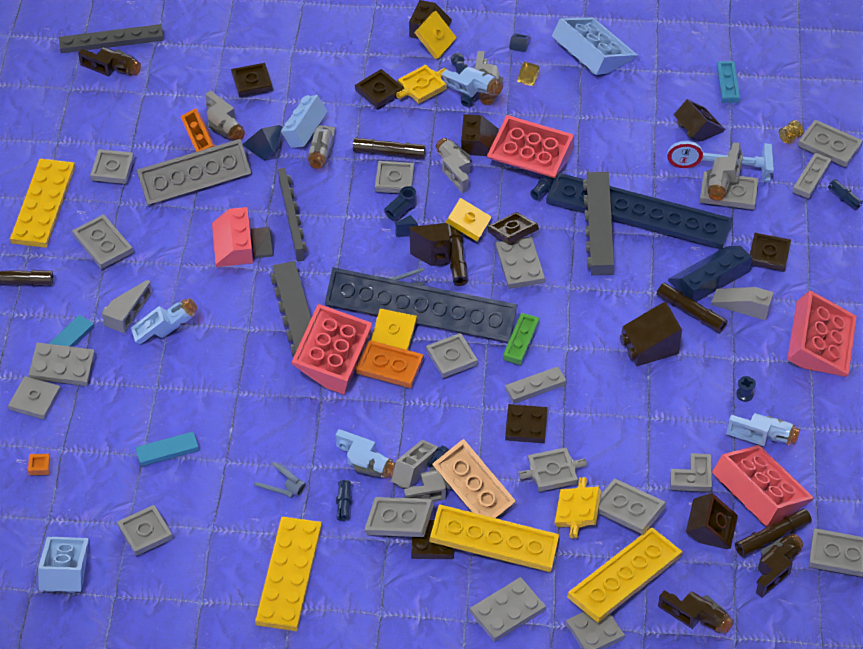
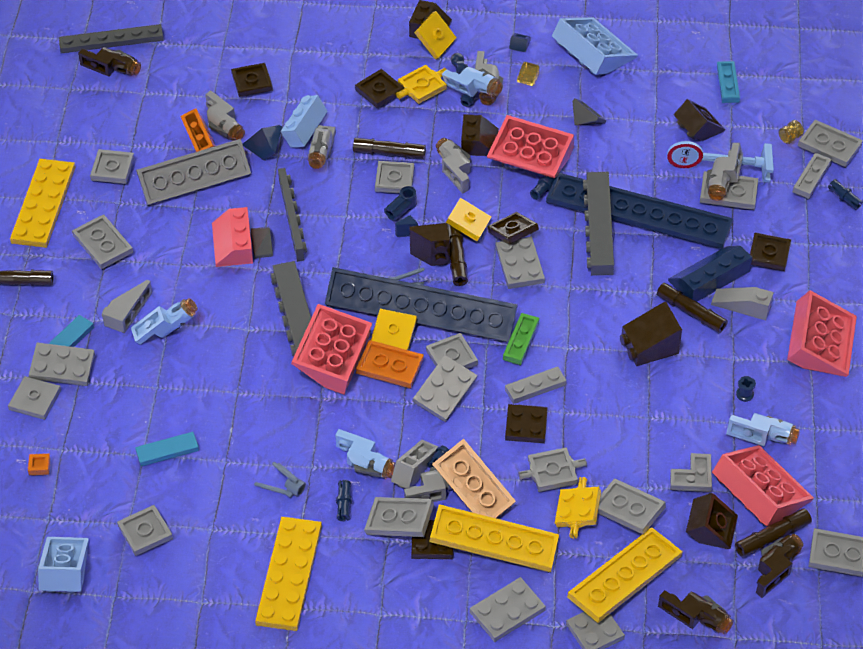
(444, 388): none -> light grey plate
(585, 115): none -> dark grey slope

